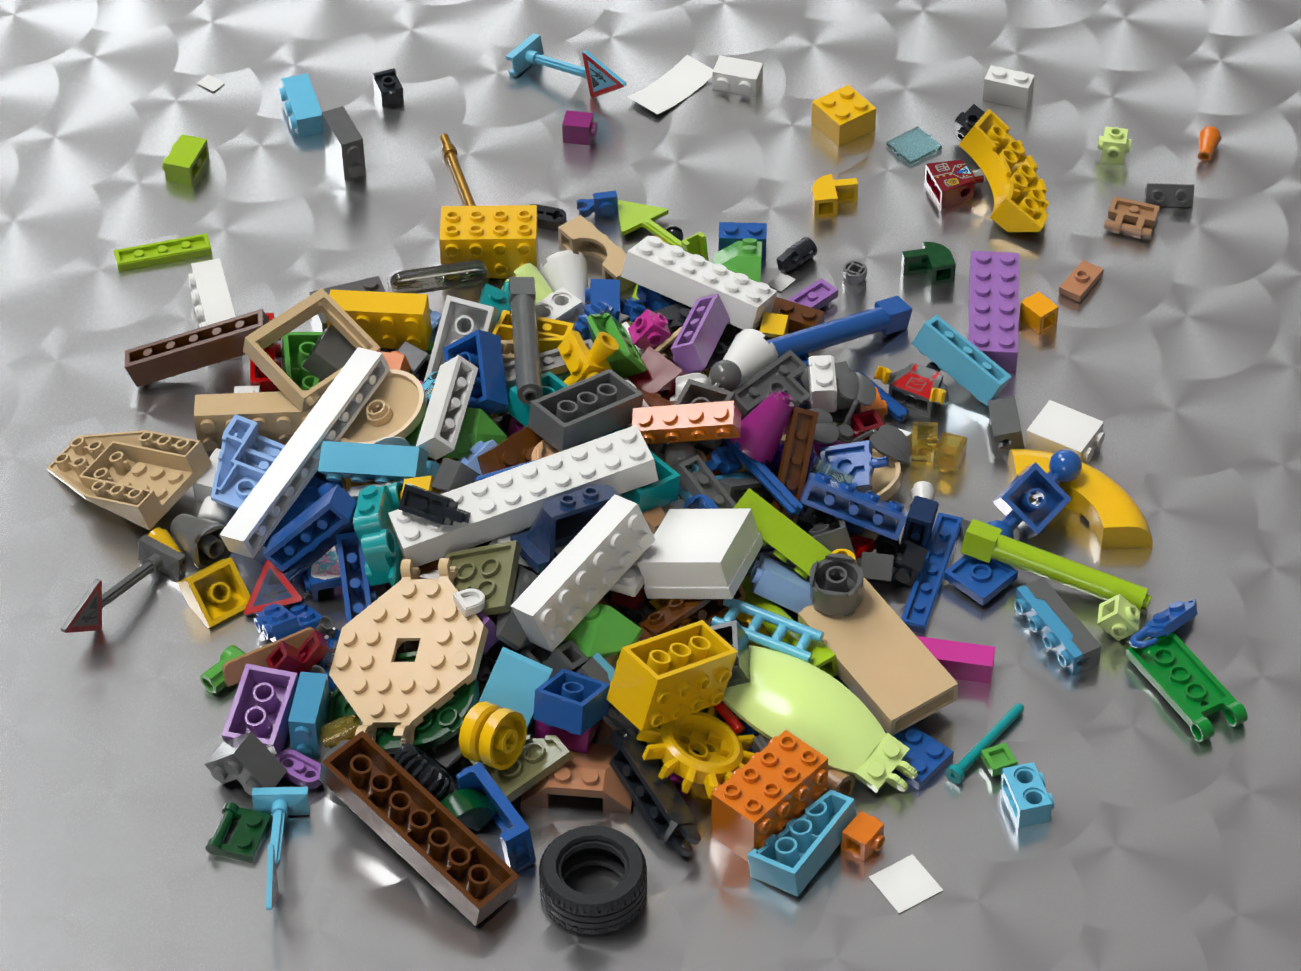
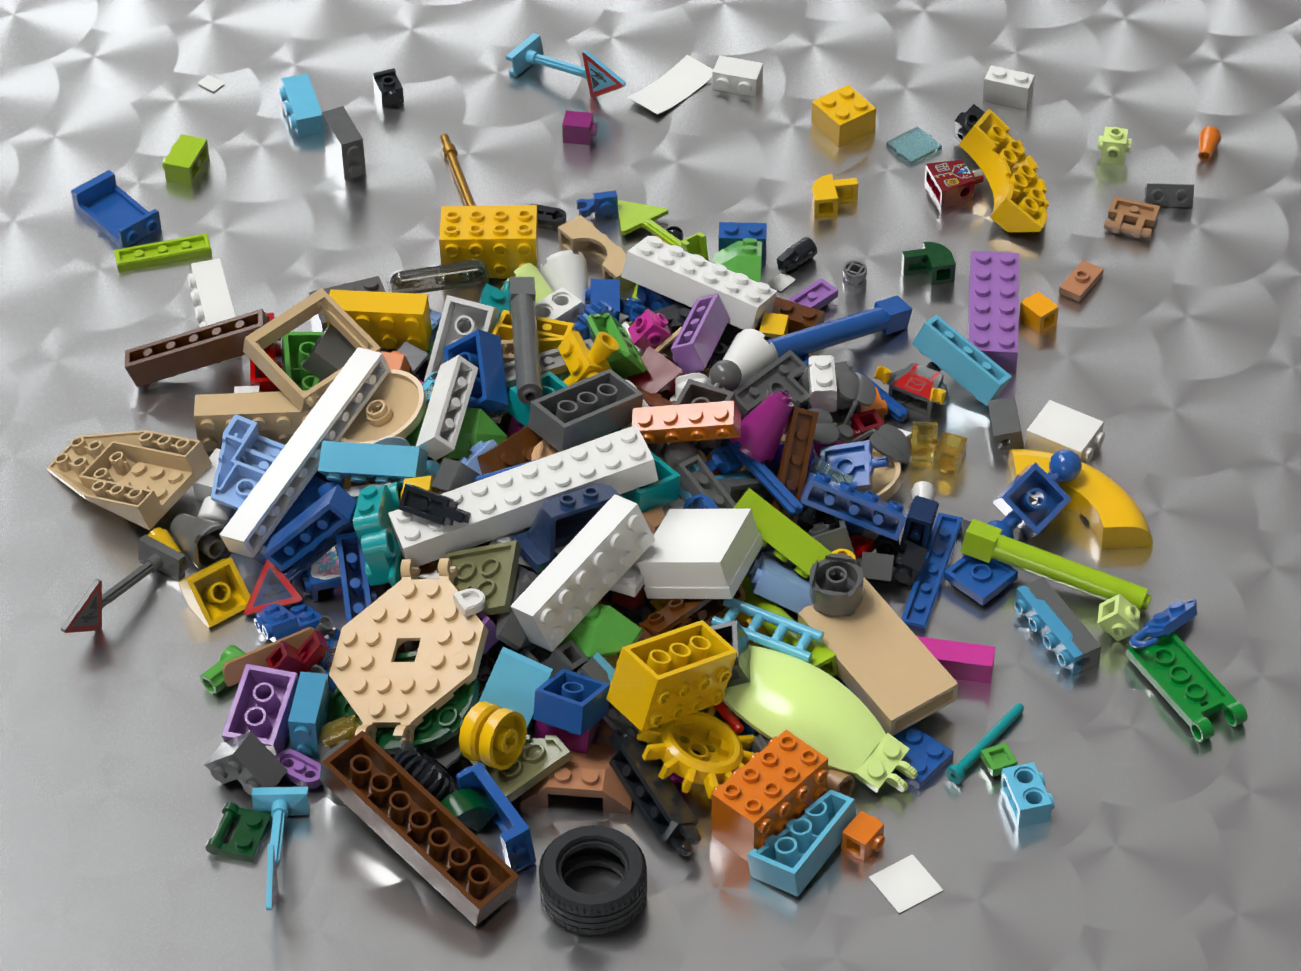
(114, 210): none -> blue panel

